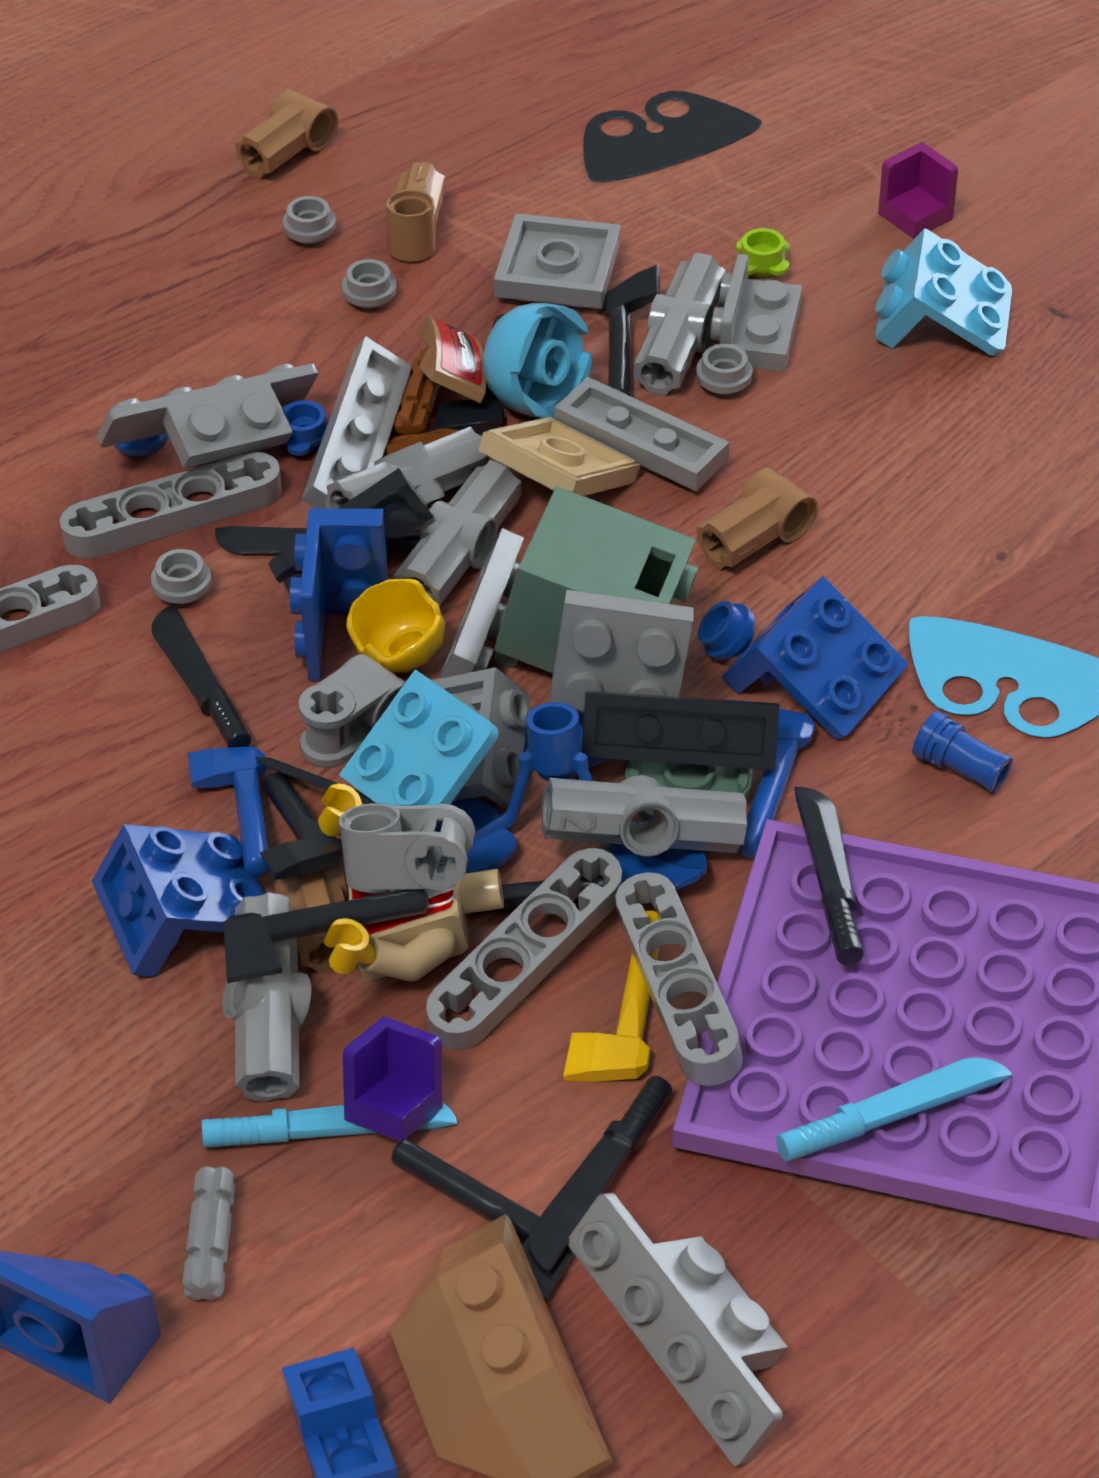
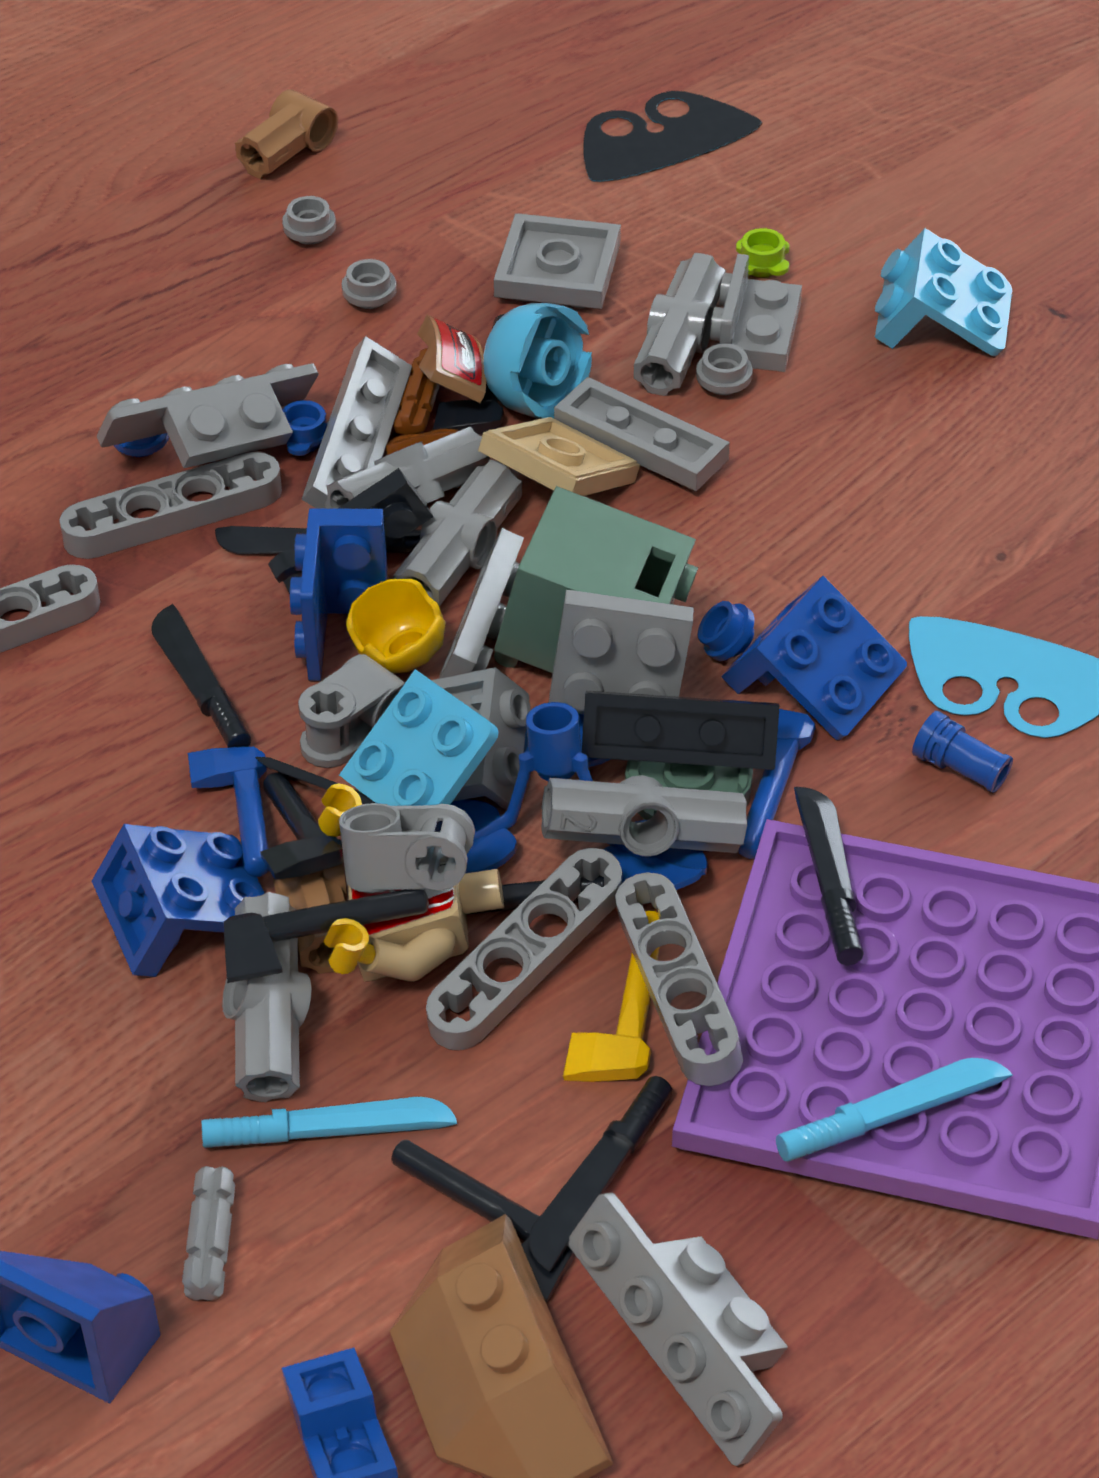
(180, 576): light grey plate -> none
(392, 1078): dark purple panel -> none
(415, 212): medium nougat piece -> none
(618, 305): black piece -> none
(766, 510): medium nougat piece -> none
(918, 190): magenta panel -> none

